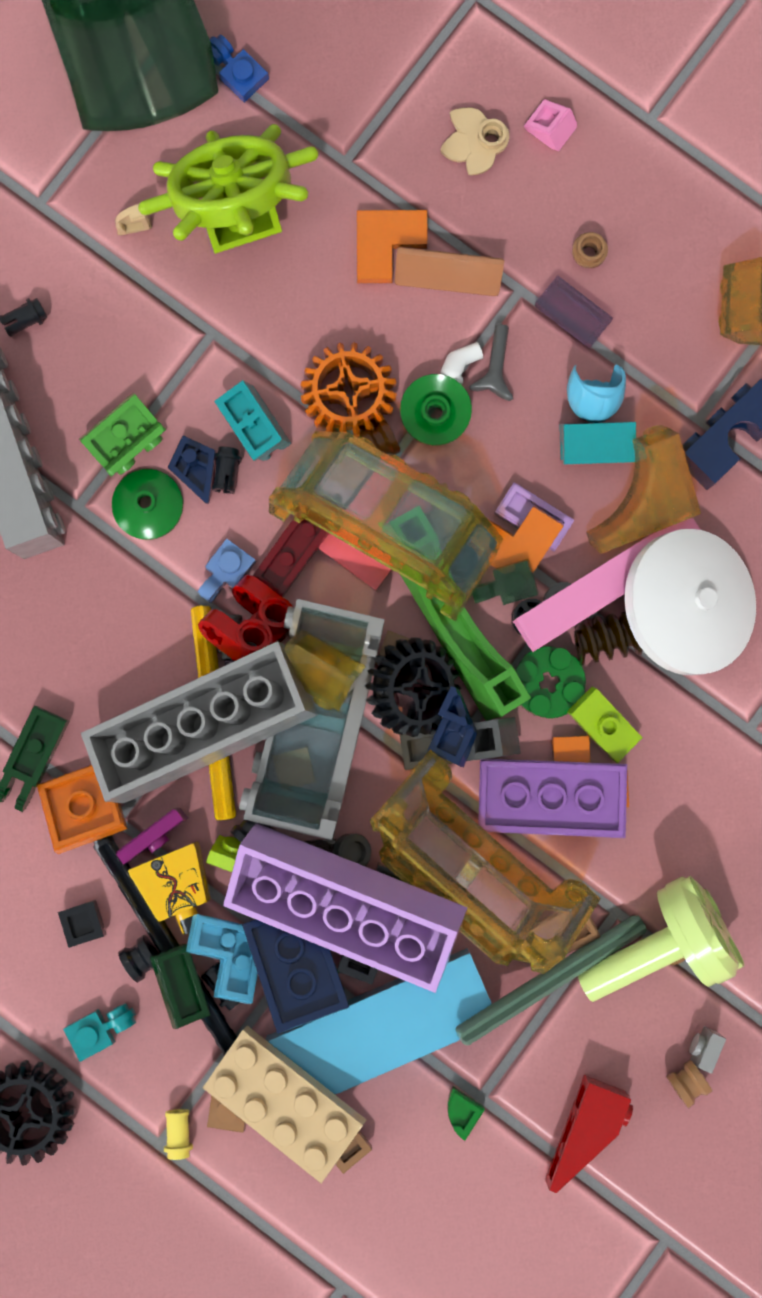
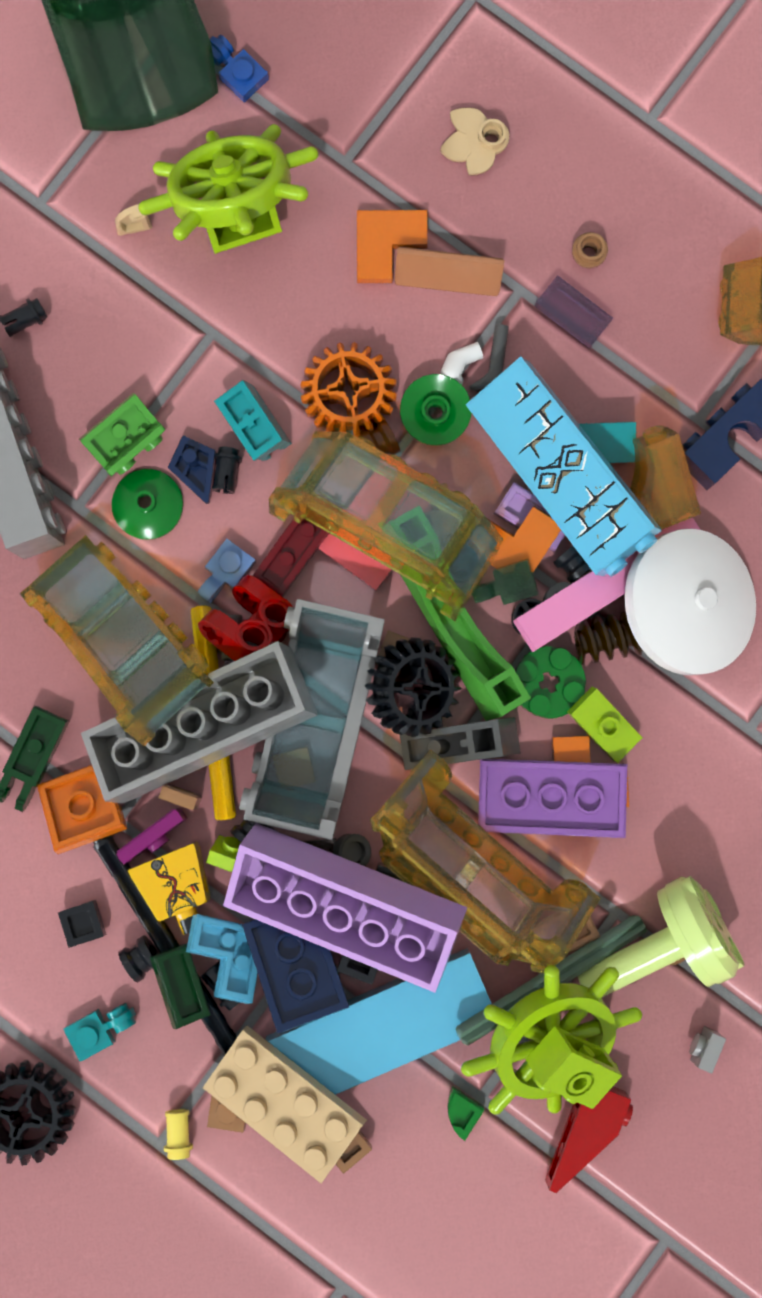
(119, 638): none -> clear light blue windscreen
(180, 797): none -> medium nougat tile
(323, 670): clear yellow slope -> none
(456, 730): dark blue slope -> none
(552, 124): bright pink slope -> none
(557, 1054): none -> lime piece
(564, 468): none -> medium azure brick
(572, 564): none -> black wheel
(594, 399): medium azure hair -> none
(689, 1083): medium nougat wheel -> none

